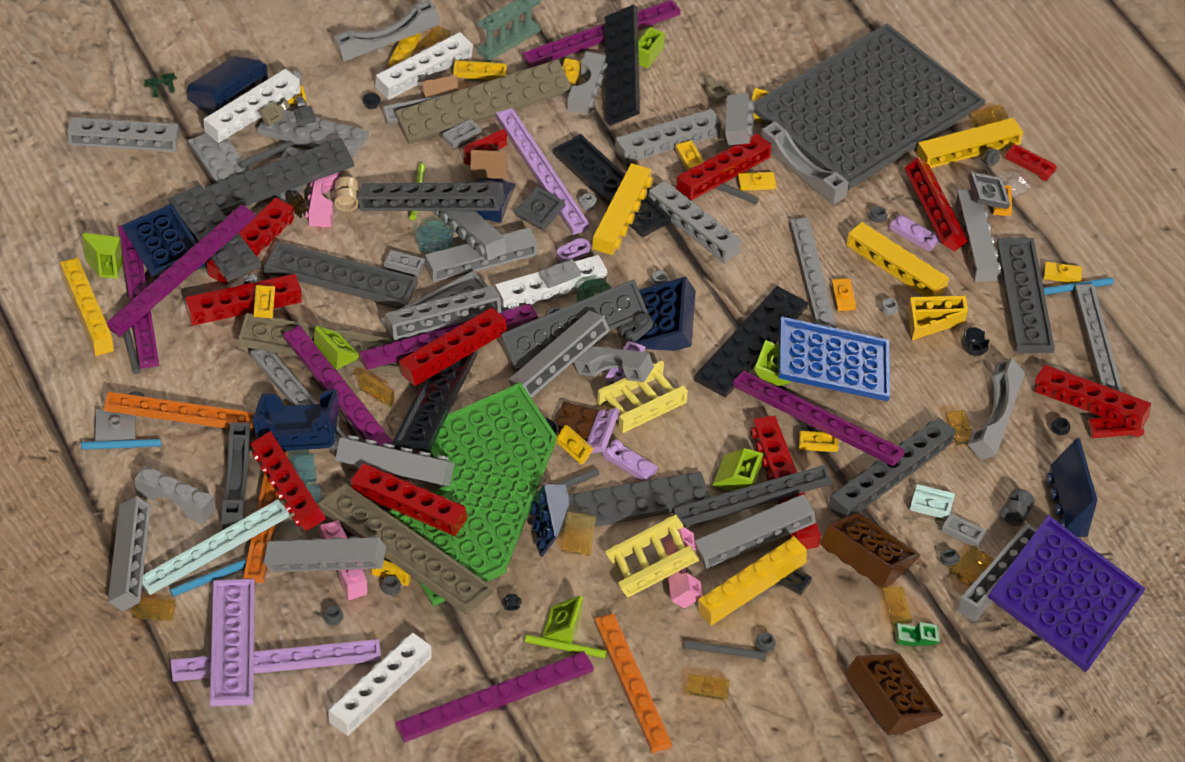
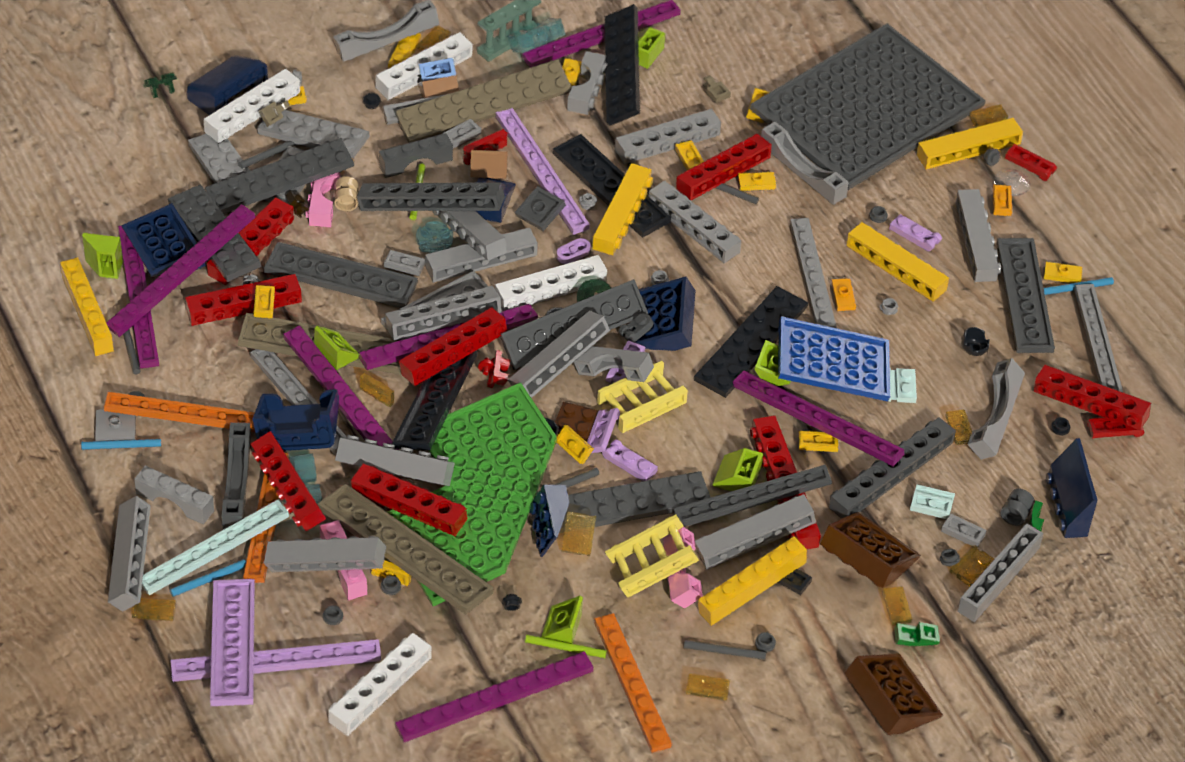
(123, 134): light grey brick -> none
(303, 114): dark grey plate -> none
(396, 159): none -> dark grey arch
(437, 69): none -> light blue slope
(479, 70): yellow plate -> none
(492, 369): none -> red hips
(529, 39): none -> clear light blue arch
(560, 273): light grey plate -> none
(739, 119): light grey wedge -> none
(903, 385): none -> light aqua plate
(935, 314): yellow wedge -> none
(936, 204): red brick -> none
(989, 190): dark grey plate -> none
(1035, 521): none -> green slope
(1066, 593): dark purple plate -> none

